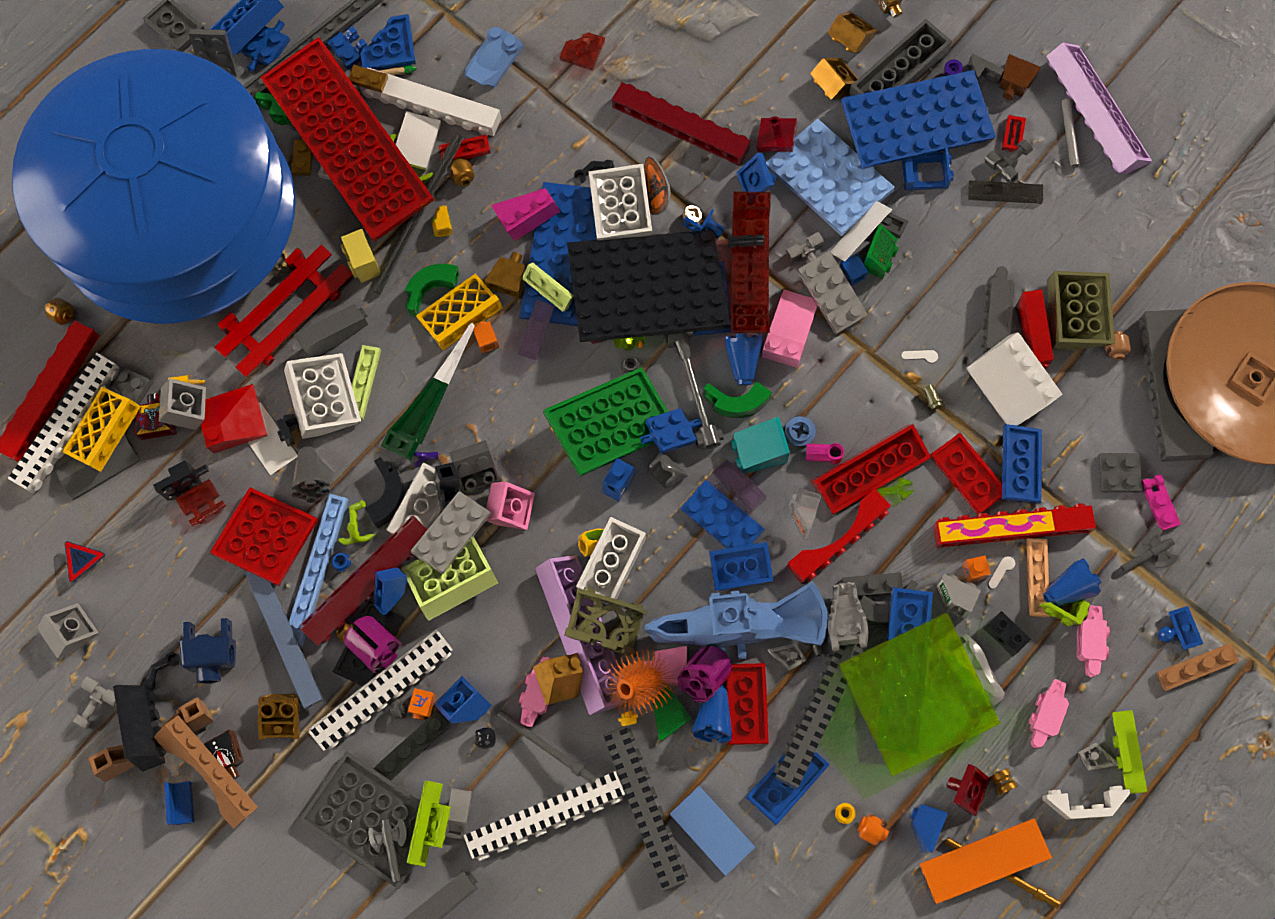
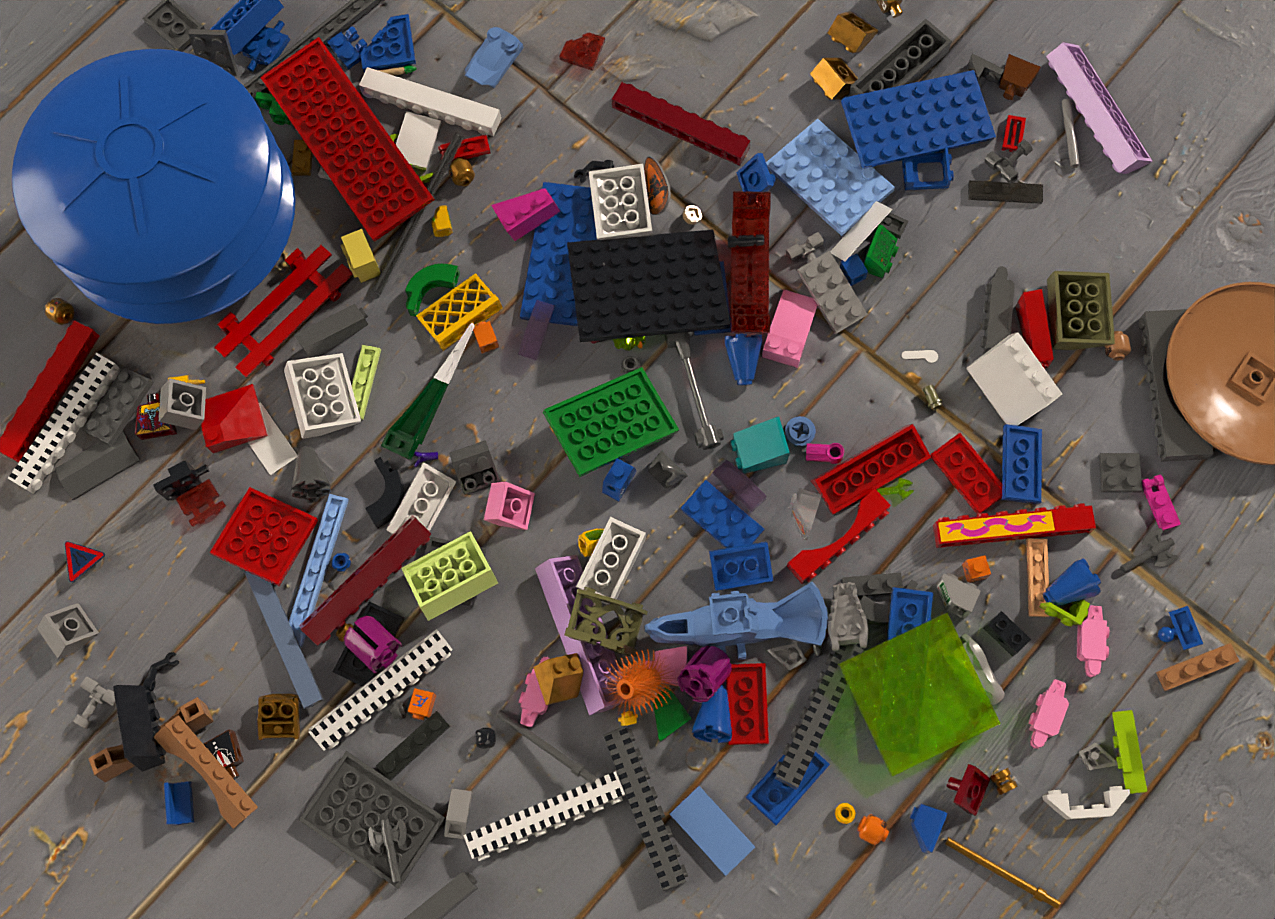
(110, 434): yellow fence -> none
(206, 653): dark blue piece -> none
(283, 423): black bracket -> none
(352, 527): lime piece -> none
(368, 78): pearl gold plate -> none
(388, 589): blue slope -> none
(429, 824): lime bracket -> none
(446, 483): black arch -> none
(450, 532): light grey plate -> none
(462, 702): blue slope -> none
(507, 276): pearl gold torso -> none
(547, 287): yellowish green plate -> none
(670, 431): blue plate -> none
(708, 224): blue bracket -> none
(738, 406): green arch -> none
(776, 134): dark red tile -> none
(953, 67): dark purple tile -> none
(985, 860): orange tile -> none
(1006, 564): white sticker -> none

